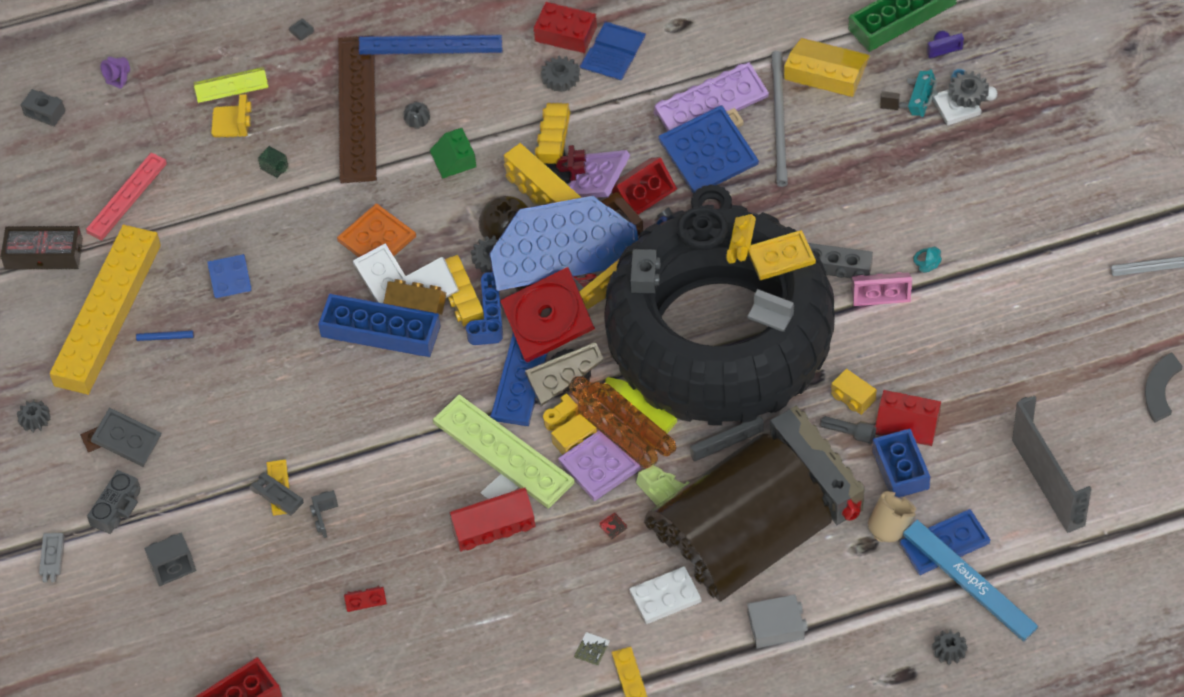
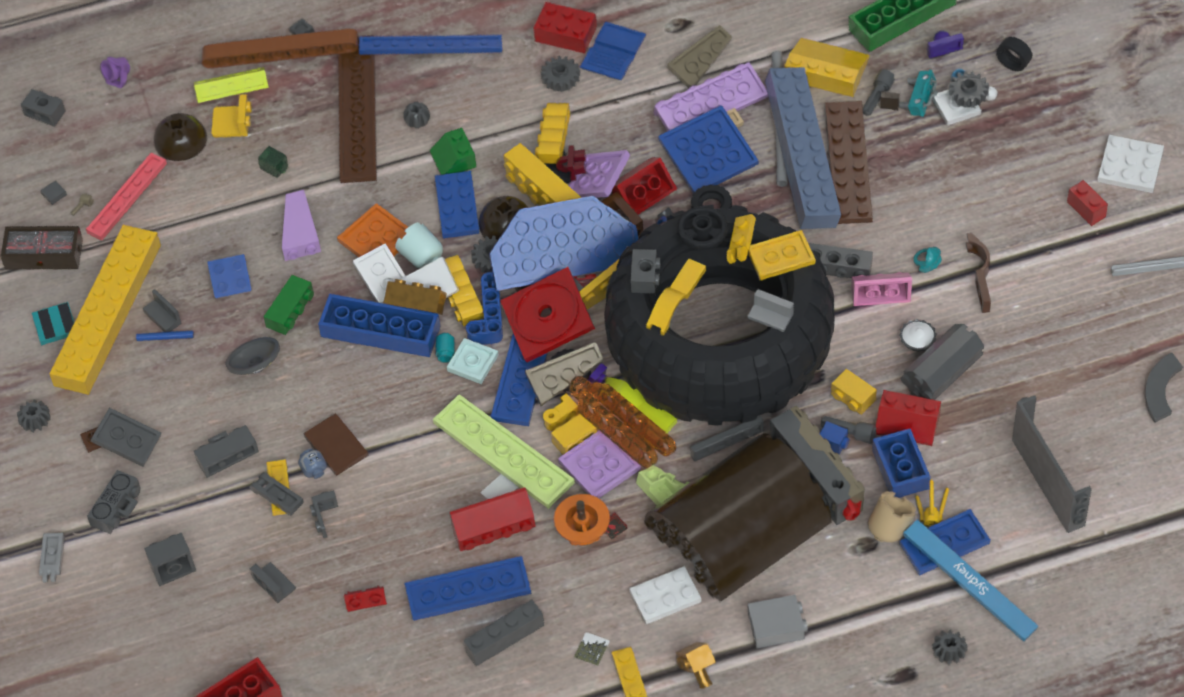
(53, 192): none -> dark grey tile
(53, 323): none -> tile
(85, 199): none -> dark tan hand
(162, 313): none -> dark grey panel
(180, 137): none -> dark brown piece
(225, 450): none -> dark grey piece
(253, 356): none -> dark grey dish
(272, 581): none -> dark grey panel
(280, 48): none -> dark orange beam
(289, 305): none -> green brick
(298, 229): none -> lavender slope
(312, 463): none -> sand blue head
(336, 444): none -> reddish brown tile
(419, 245): none -> light aqua cylinder
(445, 347): none -> teal brick
(457, 204): none -> blue plate
(467, 588): none -> blue plate
(472, 361): none -> light aqua plate
(504, 632): none -> dark grey brick
(581, 519): none -> orange piece
(598, 374): none -> dark purple plate
(673, 295): none -> yellow piece
(694, 660): none -> pearl gold brick
(697, 59): none -> dark tan wing
(802, 148): none -> sand blue brick
(836, 436): none -> blue brick
(849, 161): none -> reddish brown plate
(882, 82): none -> dark grey piece
(917, 335): none -> white piece
(931, 515): none -> yellow plant
(943, 362): none -> dark grey brick
(976, 247): none -> reddish brown piece
(1008, 59): none -> black tyre
(1087, 203): none -> red brick
(1130, 163): none -> white plate

